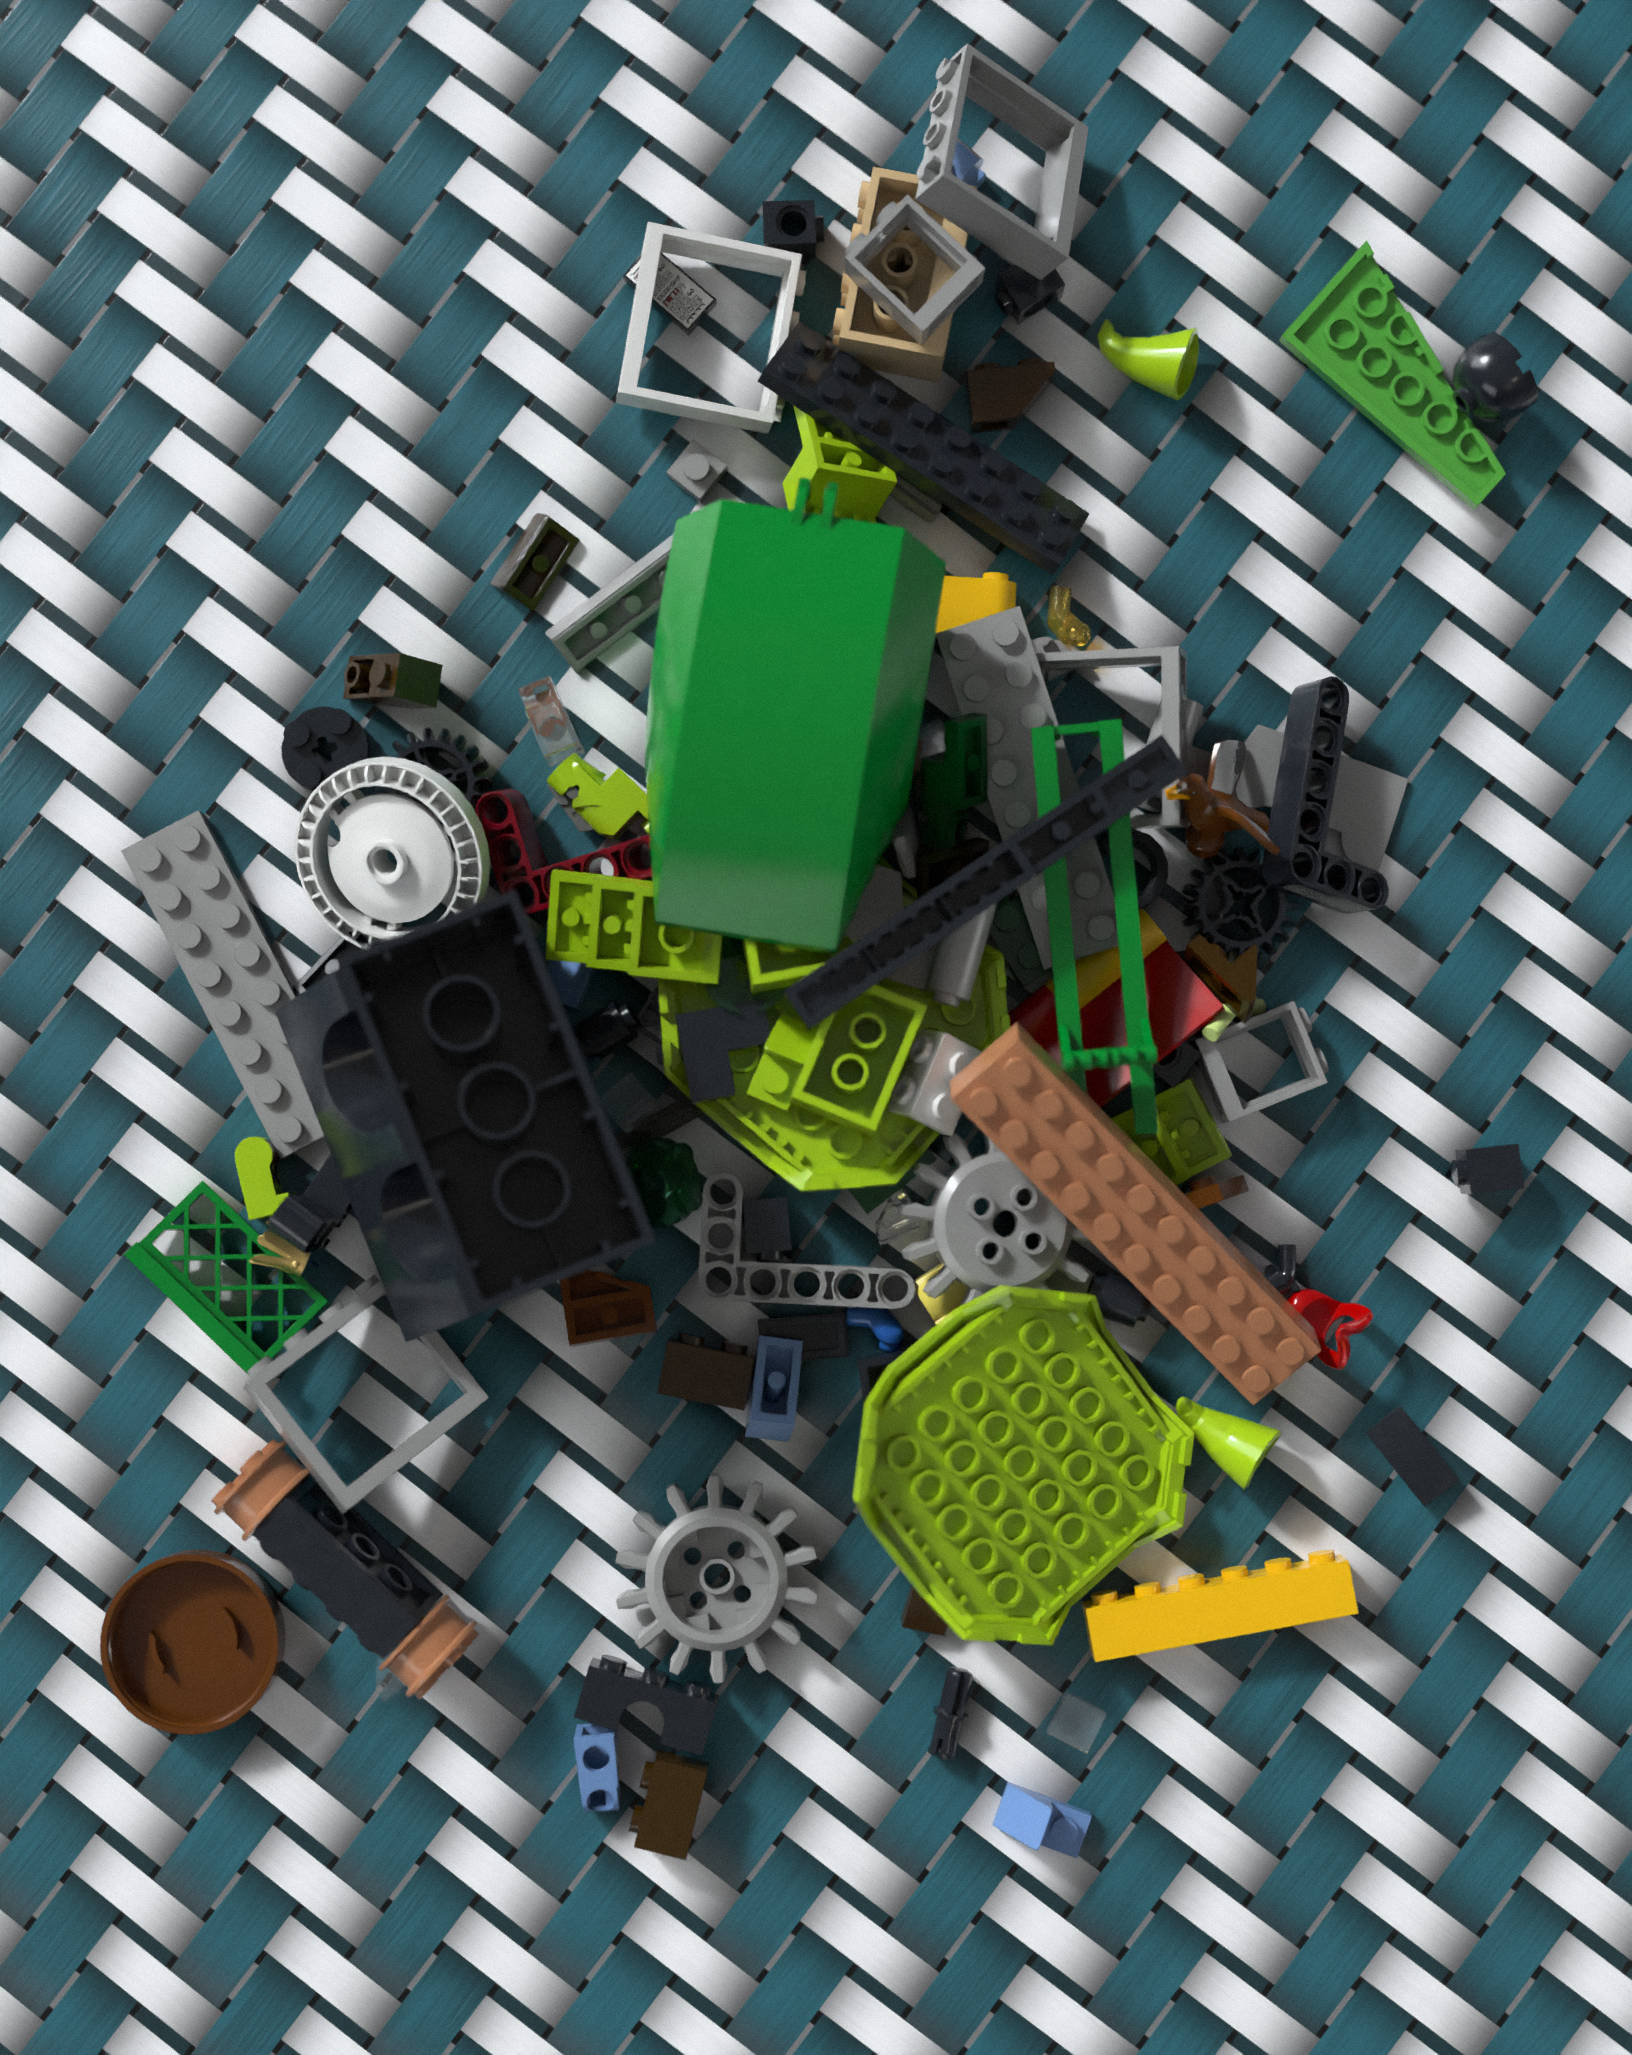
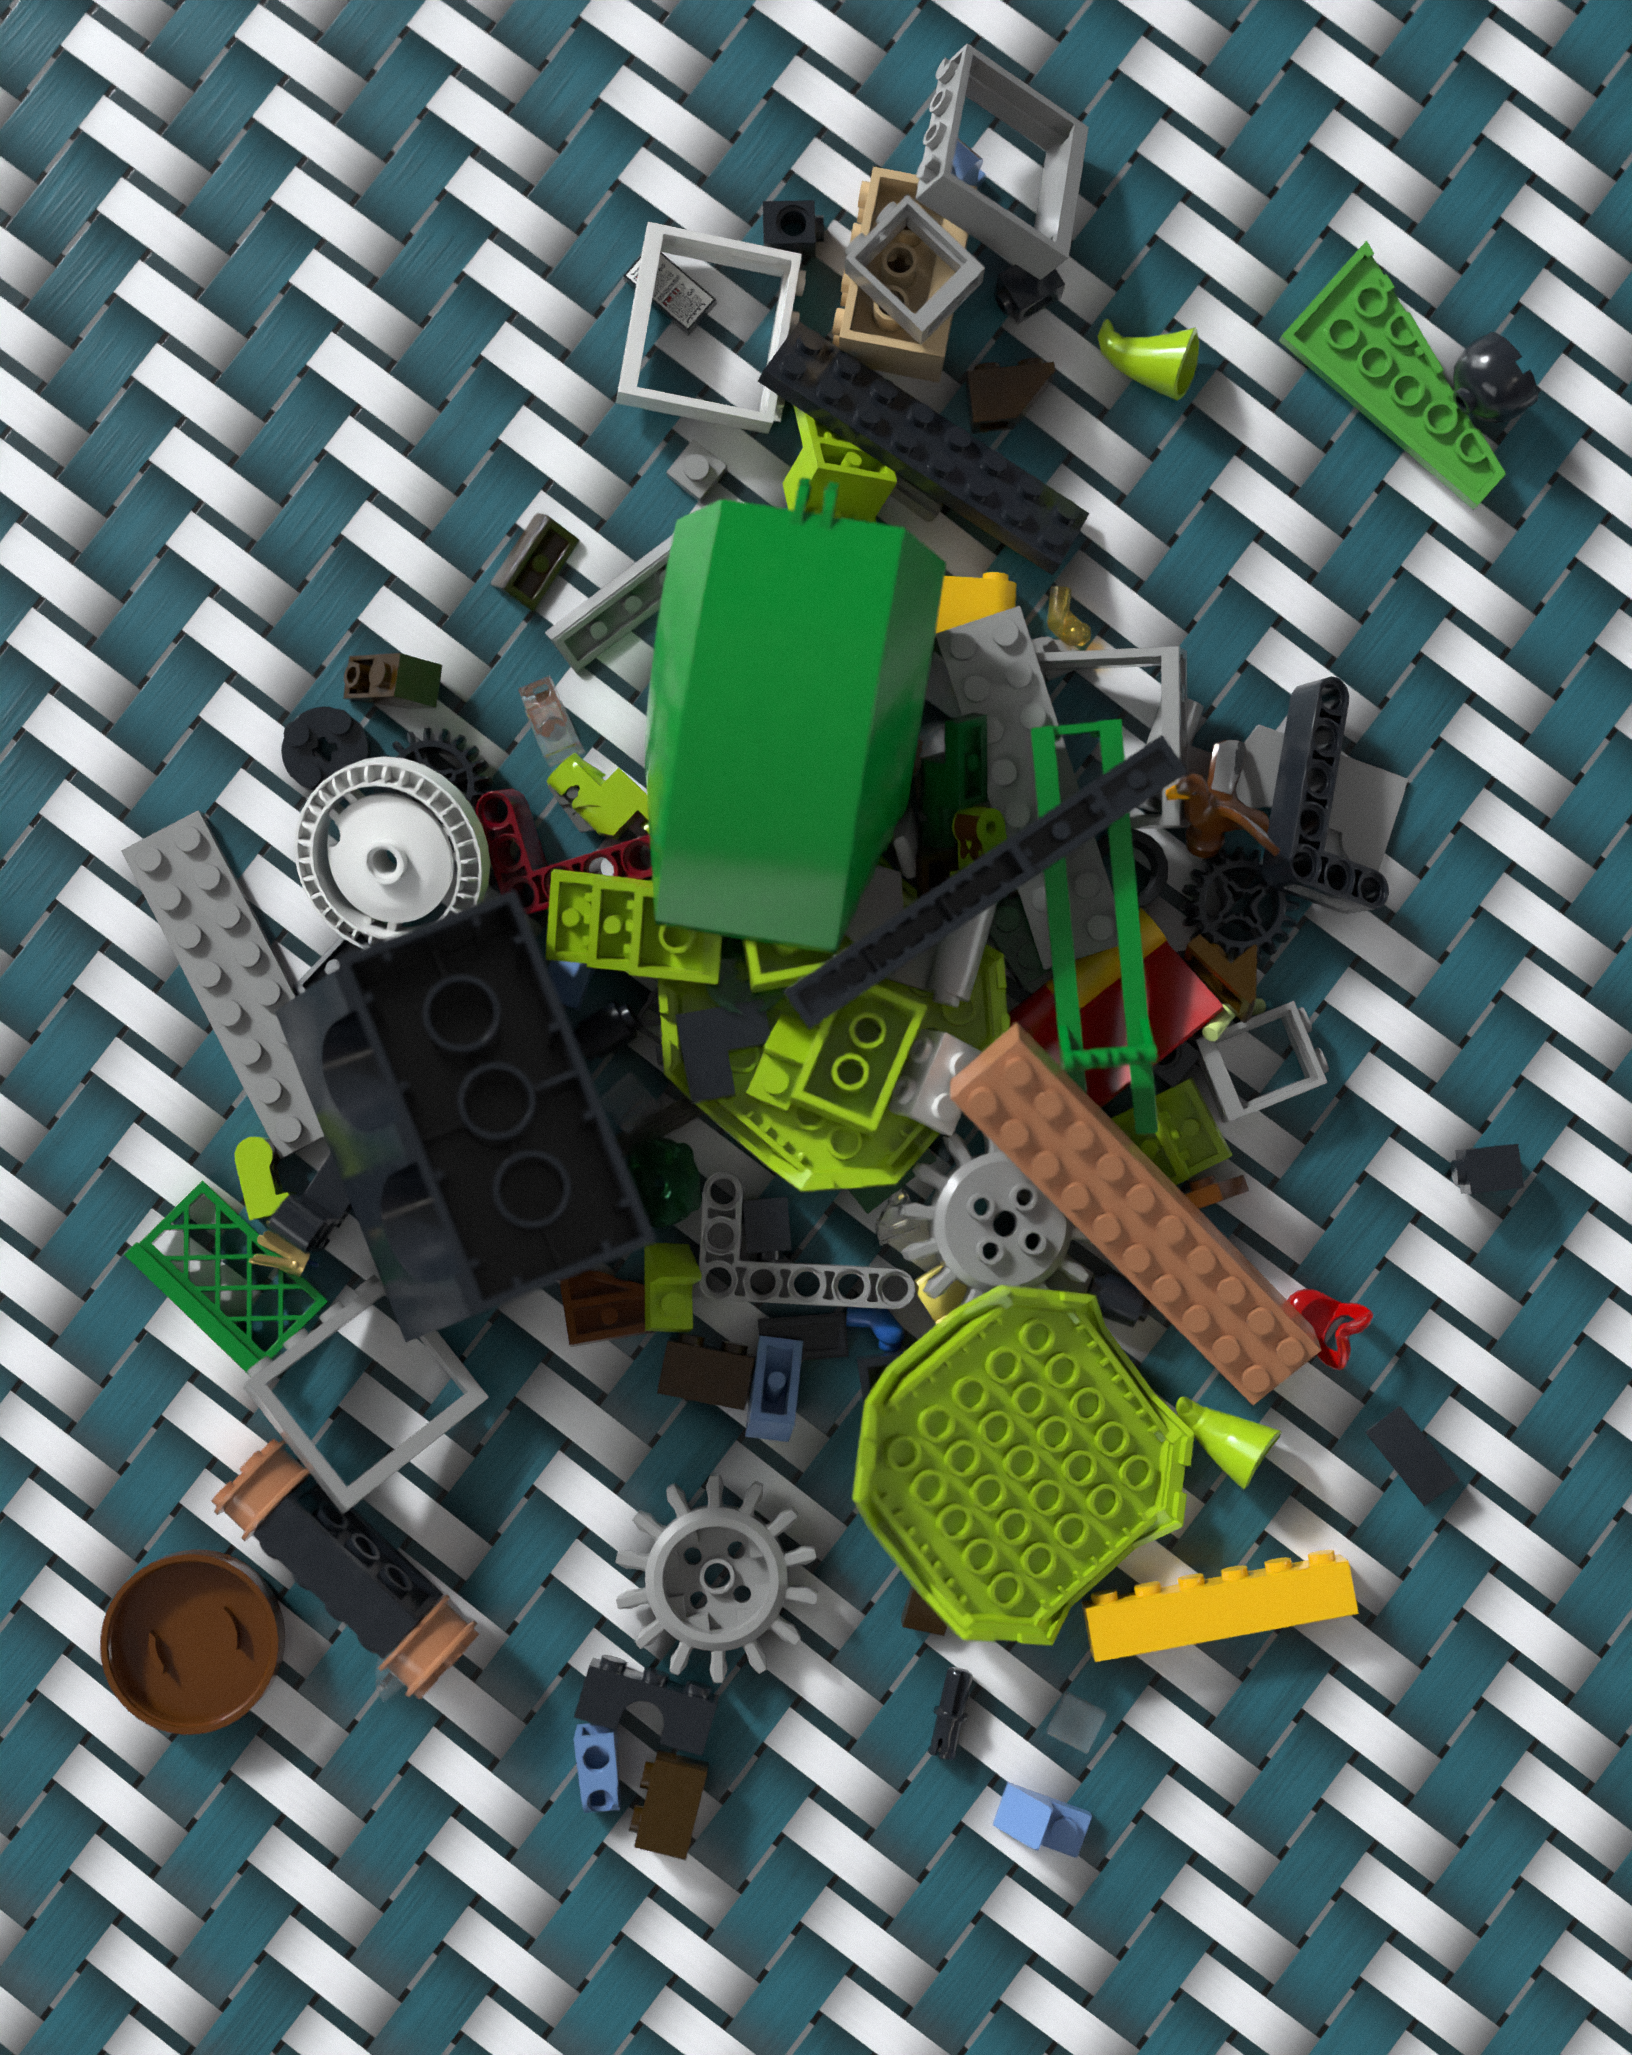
(668, 1287): none -> lime slope
(973, 834): none -> lime leg
(1284, 1277): black piece -> none

